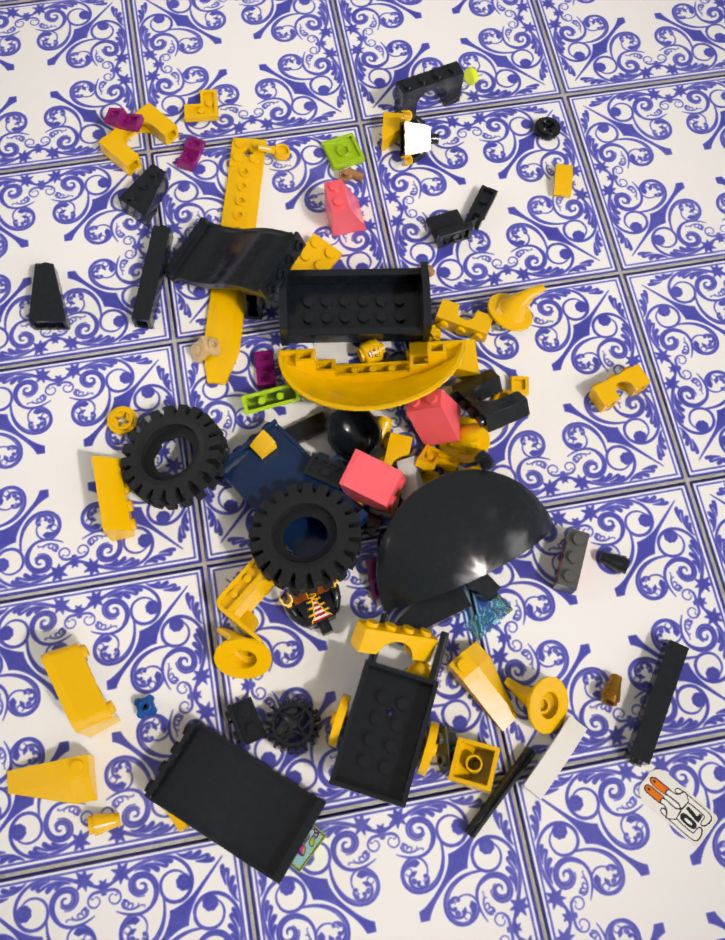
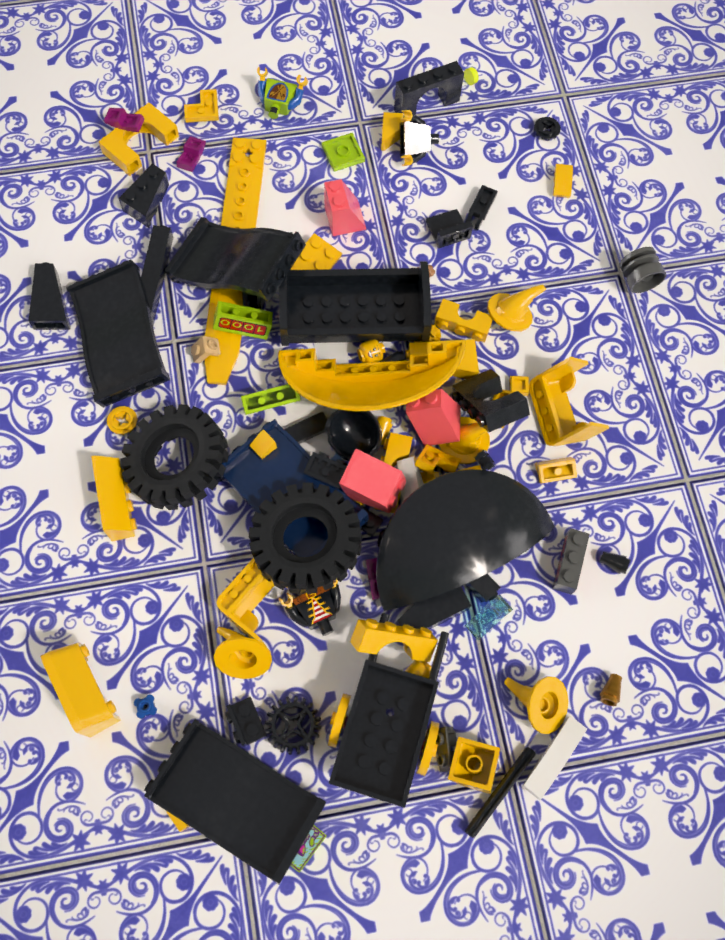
(61, 780): yellow wedge -> none
(103, 822): yellow cone -> none
(117, 334): none -> black panel
(242, 320): none -> lime brick
(265, 369): magenta slope -> none
(279, 96): none -> torso
(280, 151): yellow plate -> none
(349, 174): medium nougat arm -> none
(481, 681): yellow wedge -> none
(553, 406): none -> yellow windscreen
(556, 470): none -> yellow slope
(631, 380): yellow arch -> none
(642, 269): none -> dark grey wheel
(656, 703): black brick -> none
(677, 806): sticker -> none

